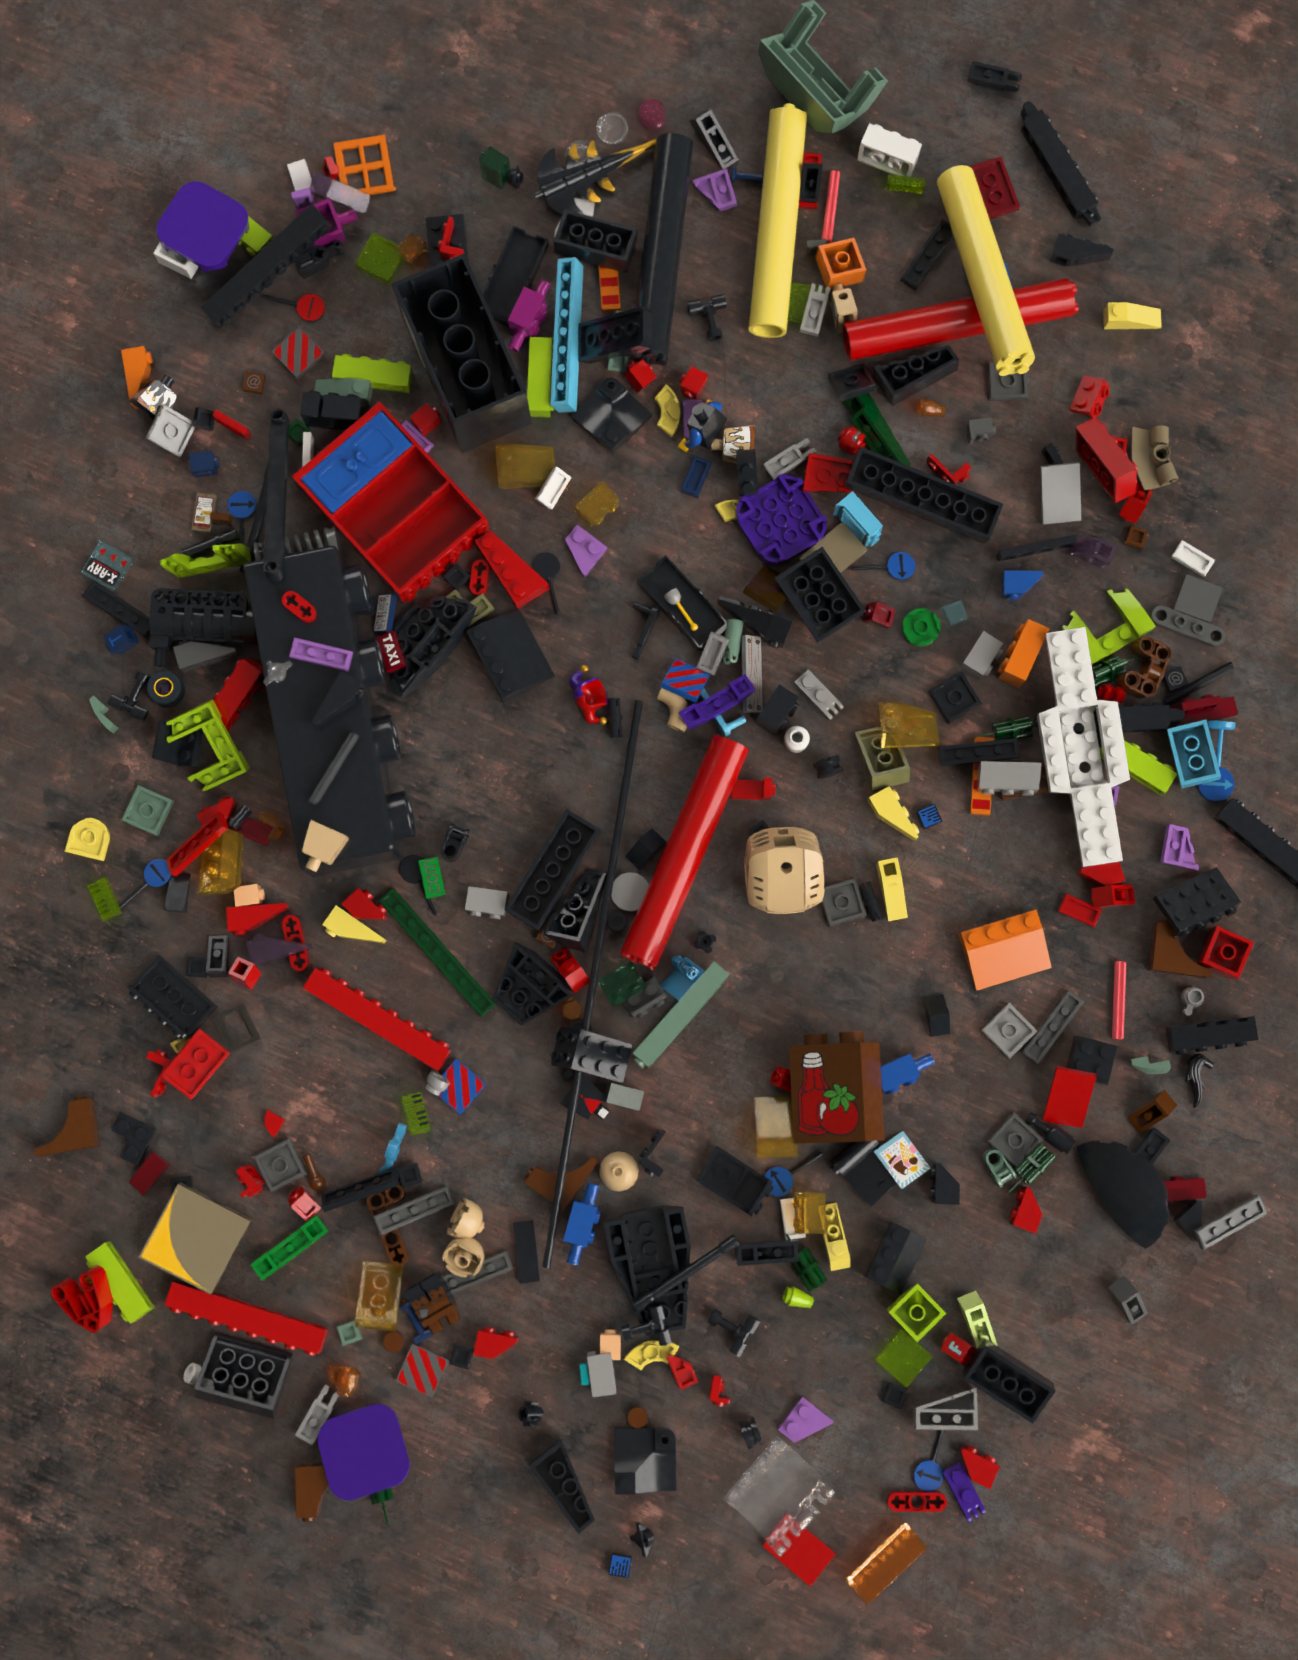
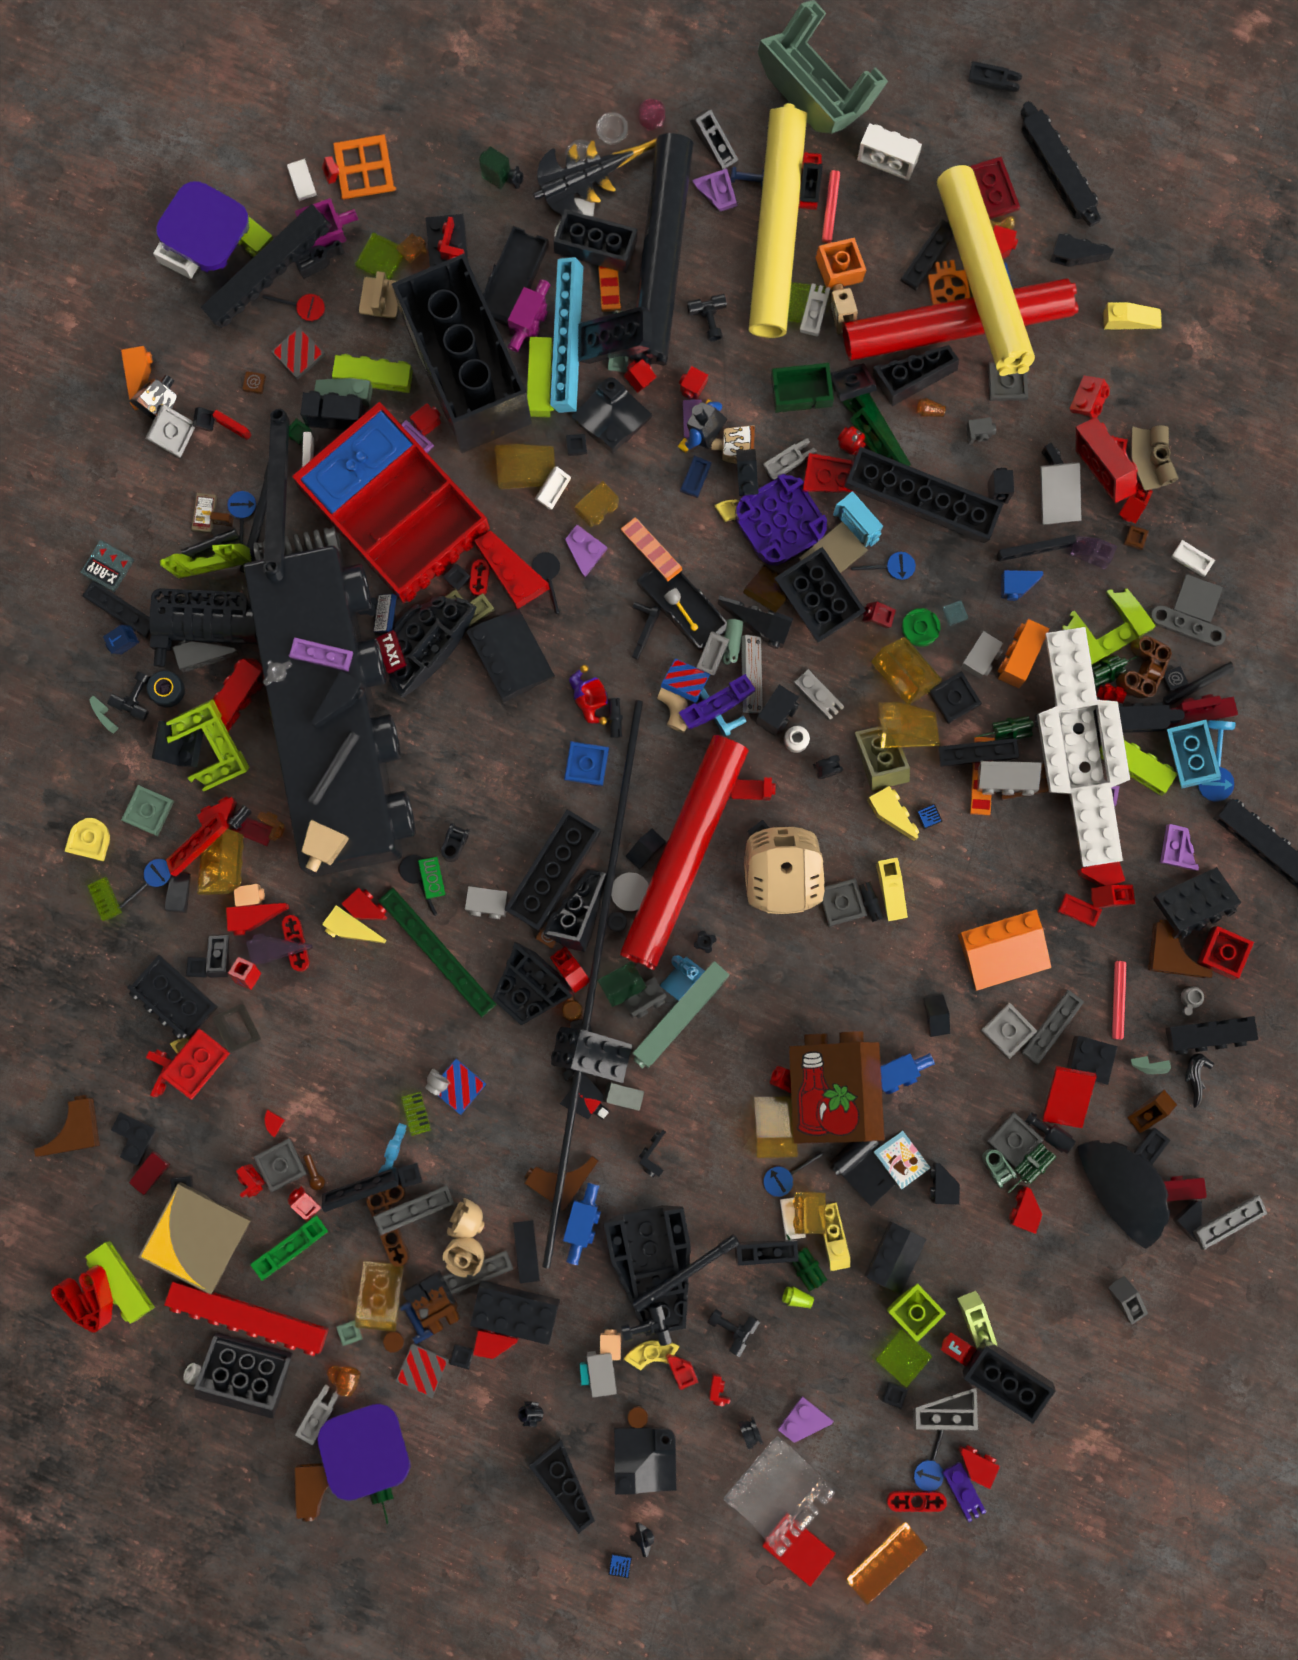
(204, 463): dark blue brick -> none
(301, 603): red beam -> none
(302, 198): medium lavender tile -> none
(340, 193): slope -> none
(377, 1019): red brick -> none
(378, 297): none -> tan bracket
(515, 1312): none -> black brick
(576, 444): none -> black plate
(586, 763): none -> blue tile
(618, 1171): tan cylinder -> none
(651, 549): none -> tile
(669, 410): light yellow tile -> none
(735, 1181): black bracket -> none
(801, 387): none -> dark green piece
(812, 246): dark grey tile -> none
(905, 184): clear neon green tile -> none
(906, 670): none -> clear yellow slope
(946, 274): none -> orange piece
(960, 475): red bracket -> none
(1001, 485): none -> black brick
(1005, 240): none -> red slope
(1008, 223): none -> clear yellow arm

